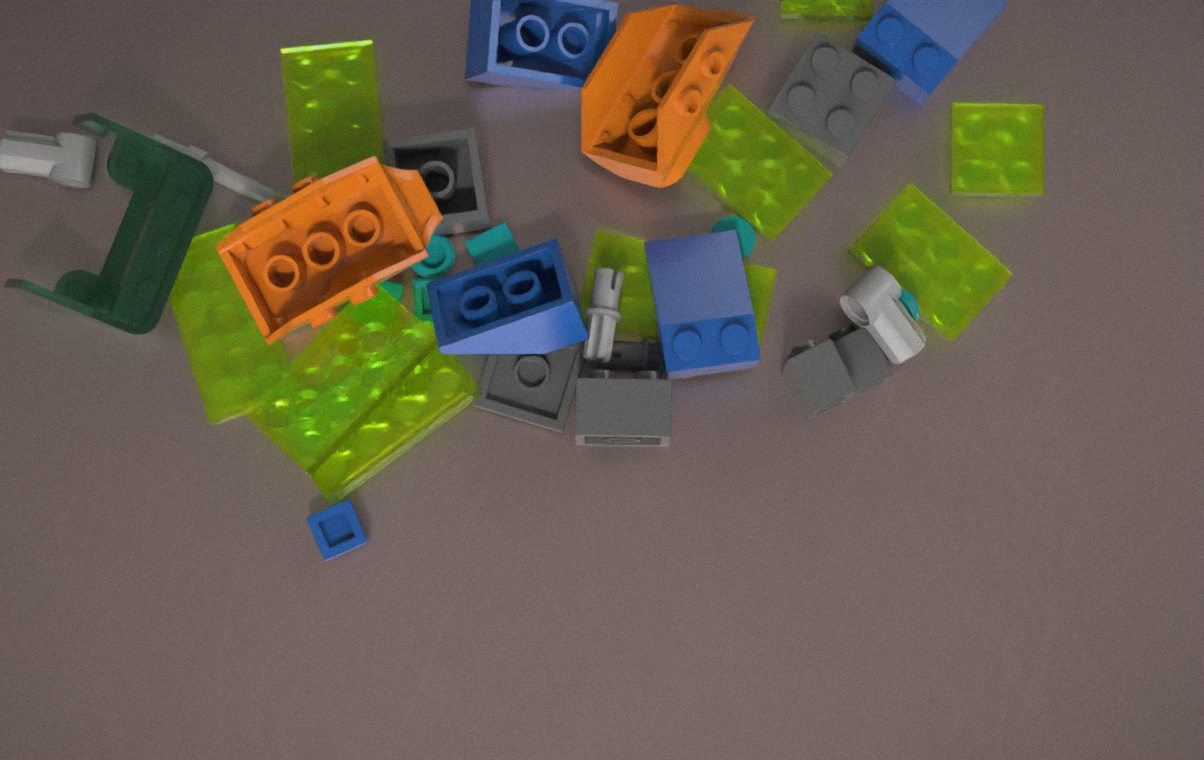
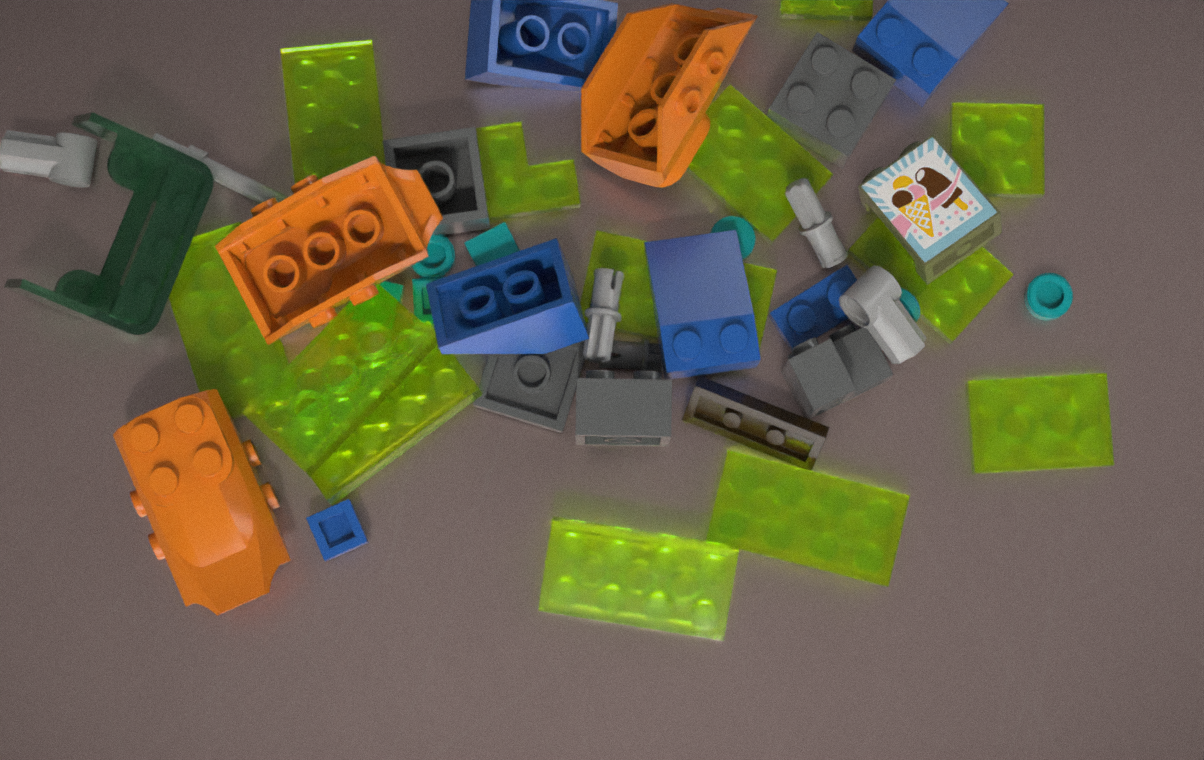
(204, 501): none -> orange slope
(515, 187): none -> clear neon green plate
(638, 578): none -> clear neon green plate
(755, 423): none -> dark brown plate
(808, 518): none -> clear neon green plate
(814, 310): none -> blue plate
(815, 223): none -> light grey axle
(931, 207): none -> panel
(1039, 423): none -> clear neon green plate
(1048, 296): none -> teal tile

